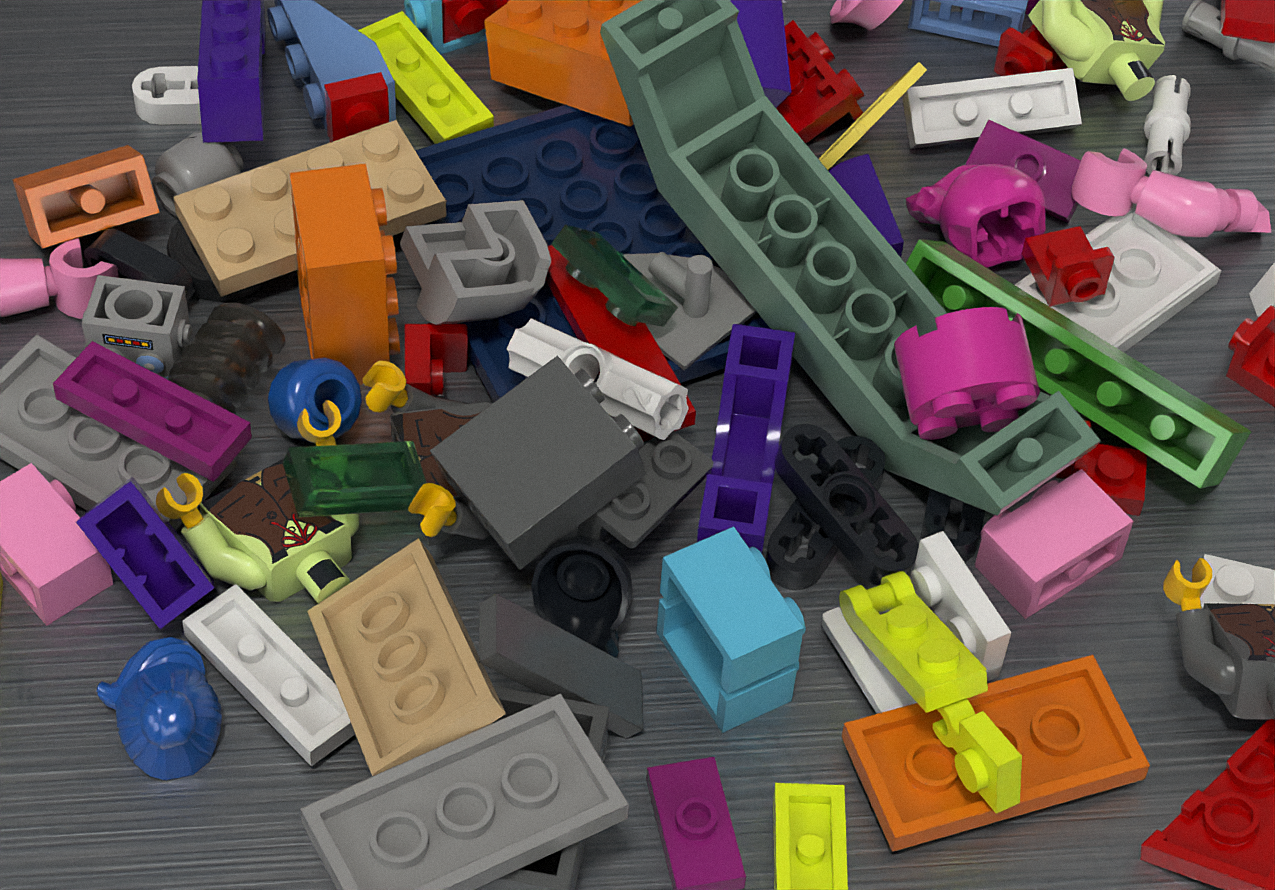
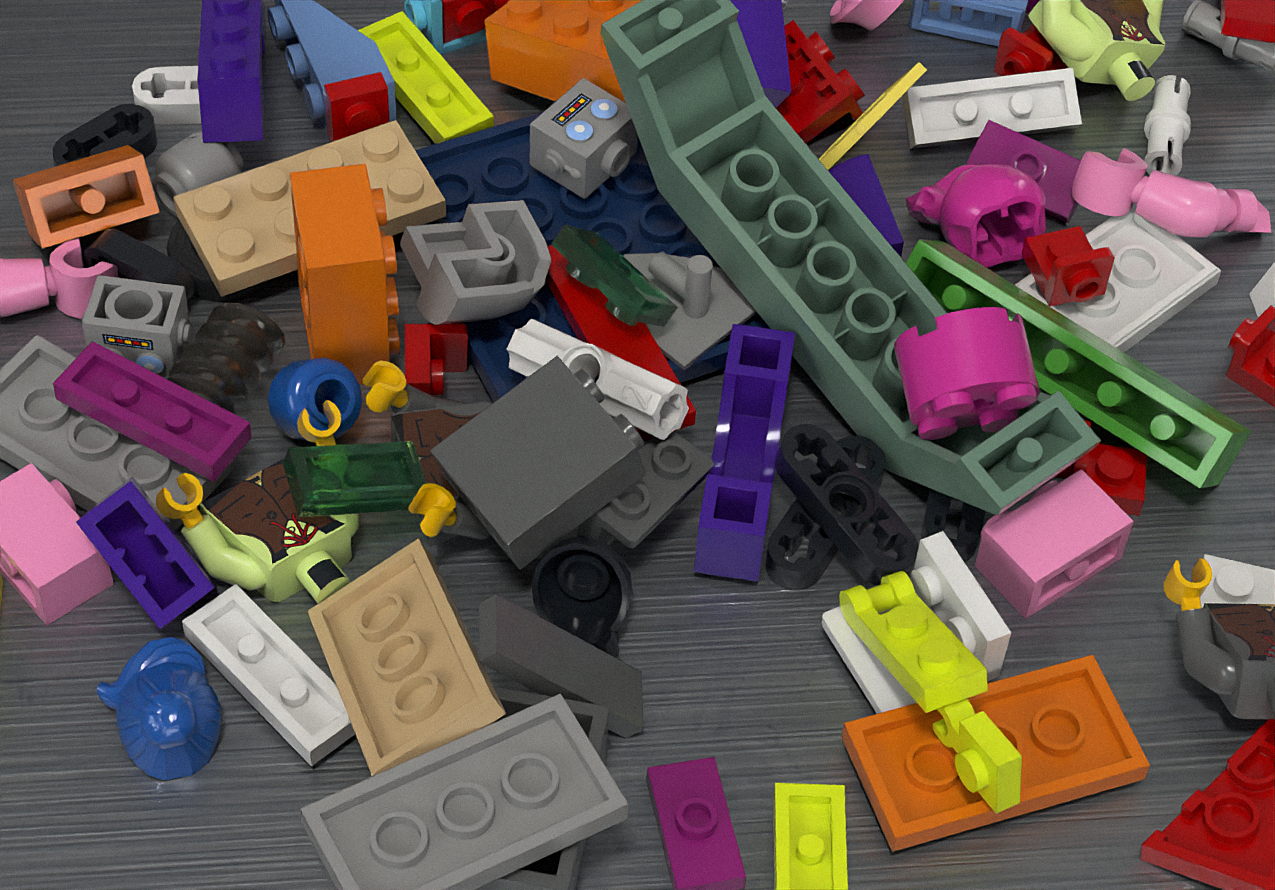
(112, 129): none -> black beam
(583, 138): none -> light grey head
(729, 628): medium azure piece -> none

